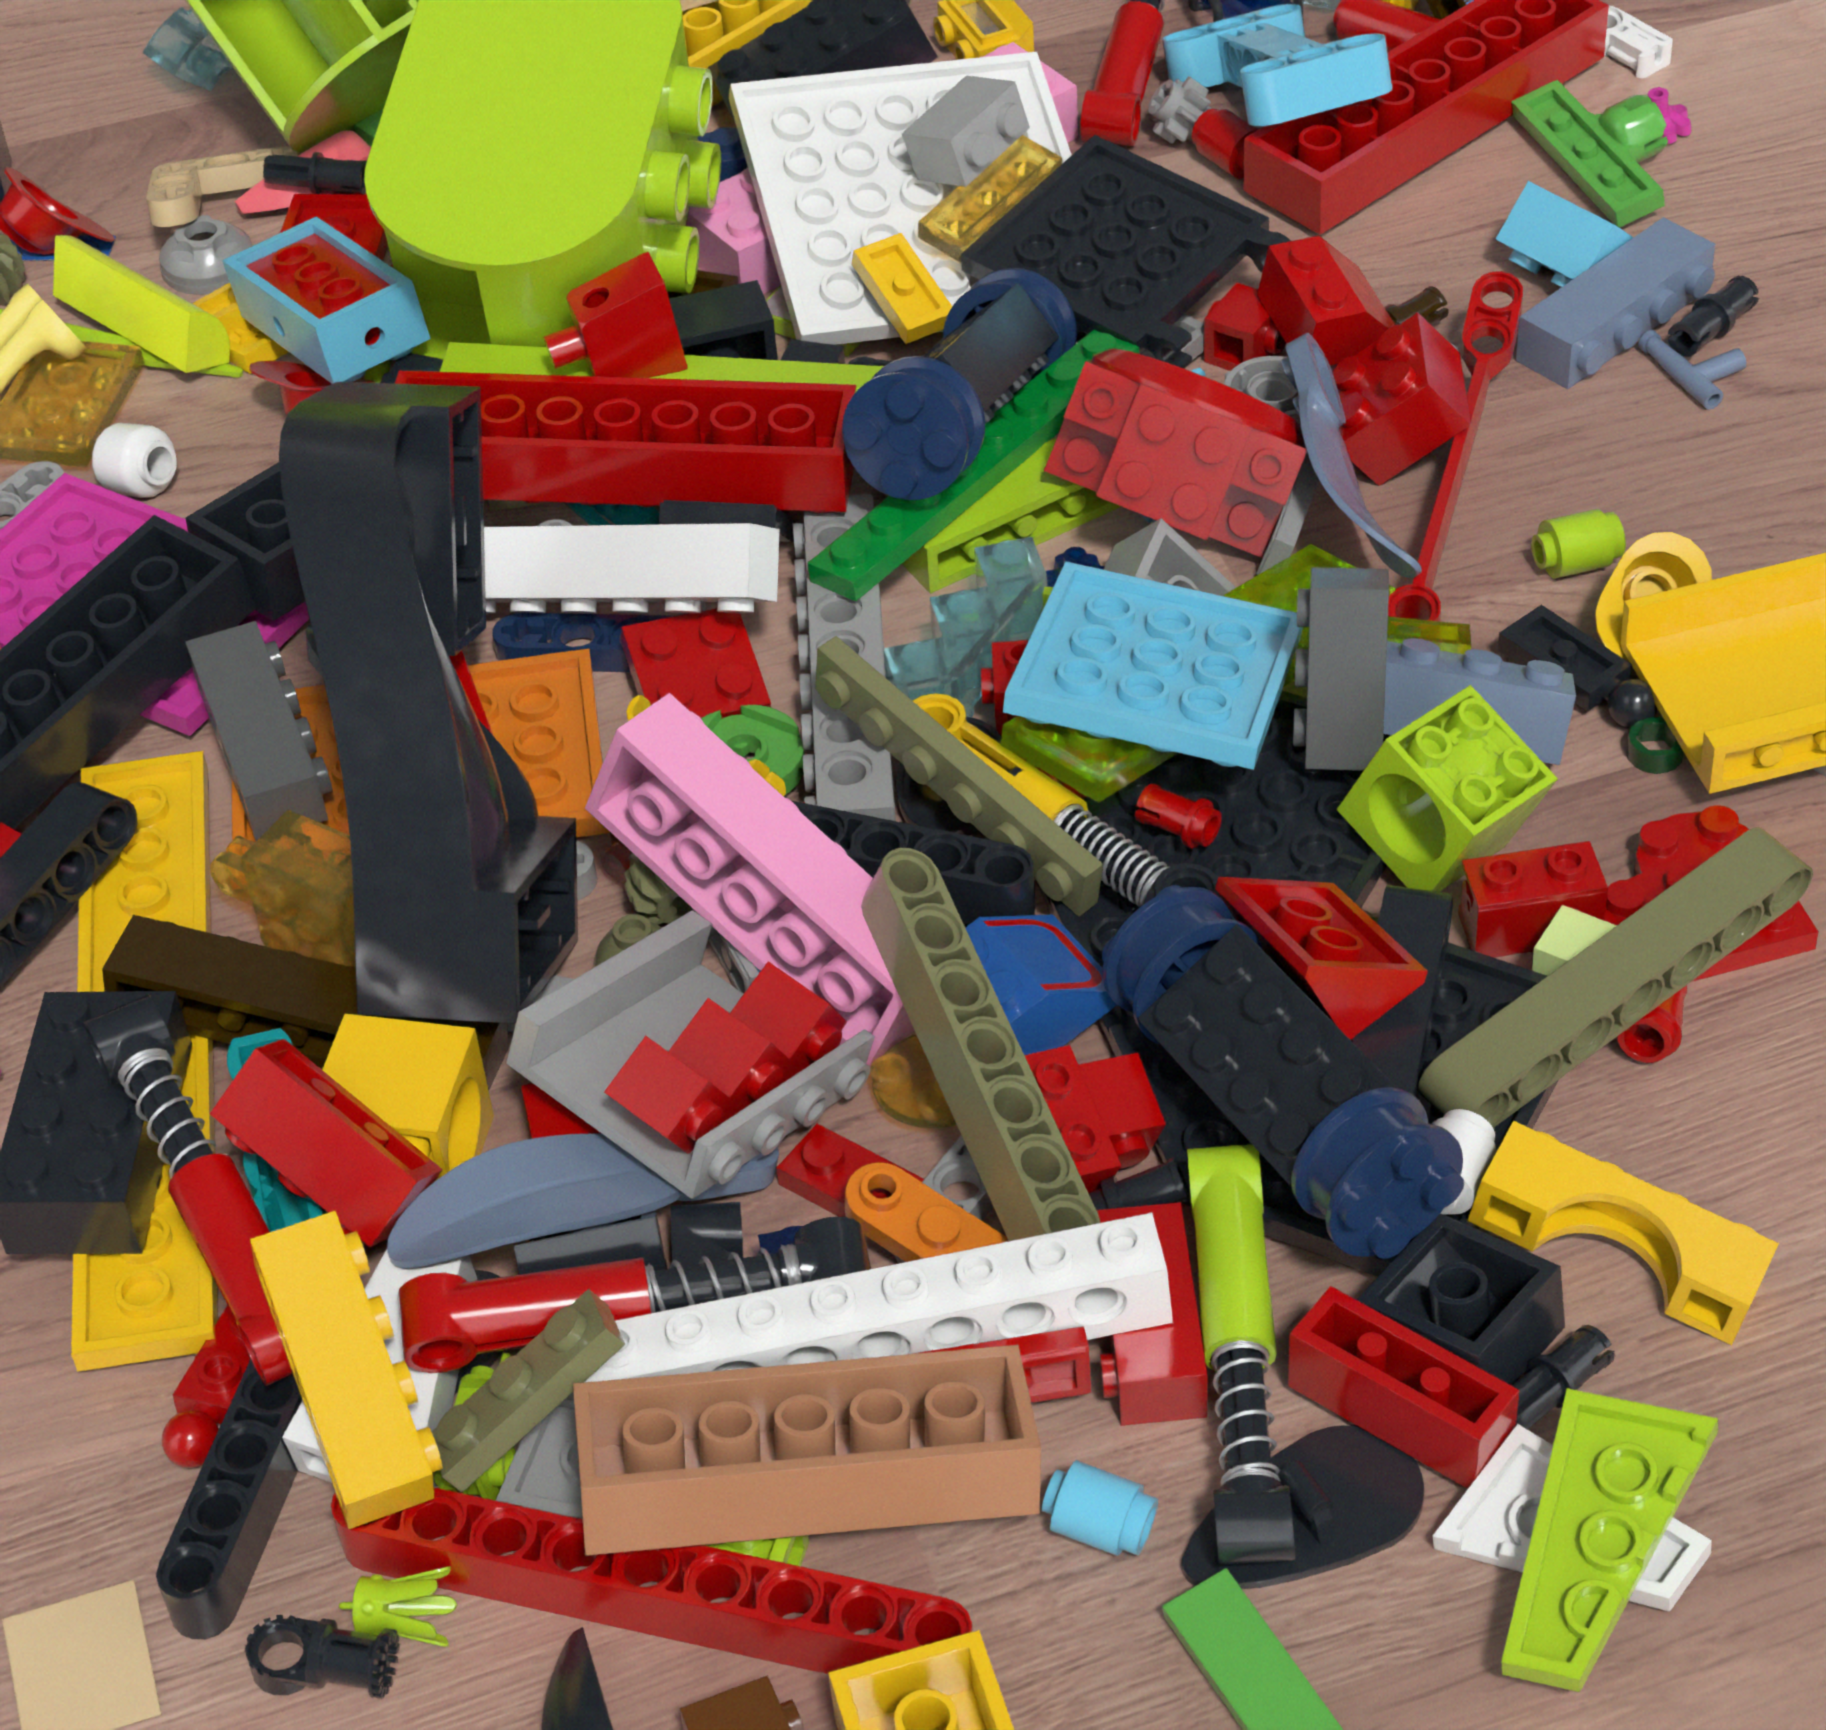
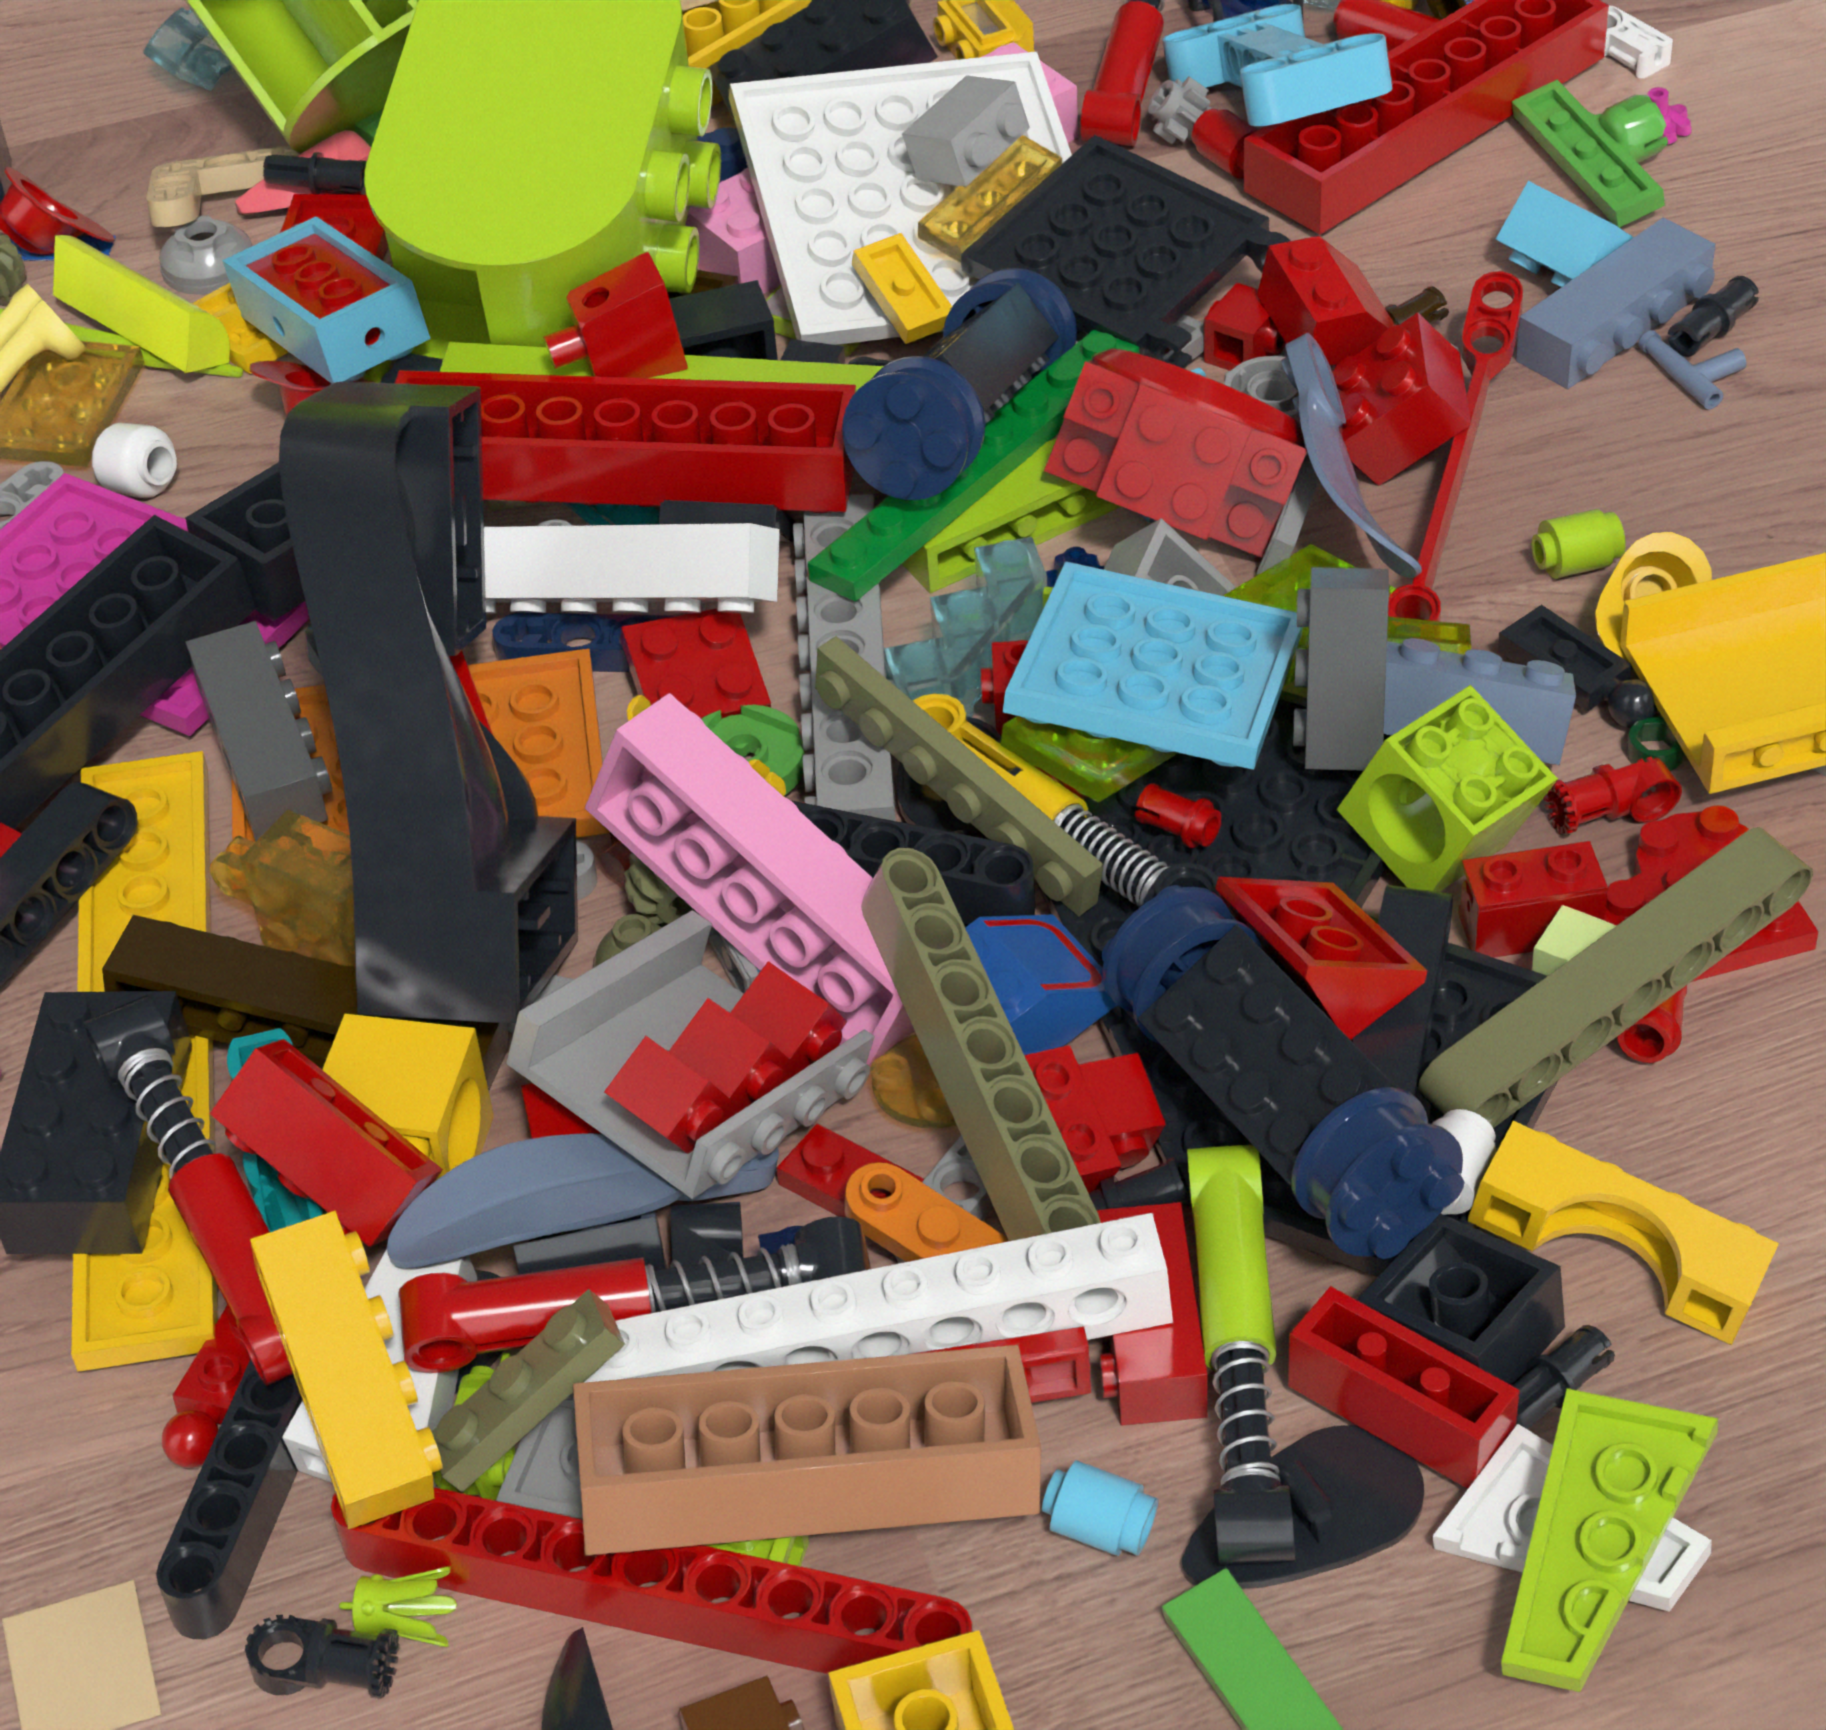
(1614, 795): none -> red connector

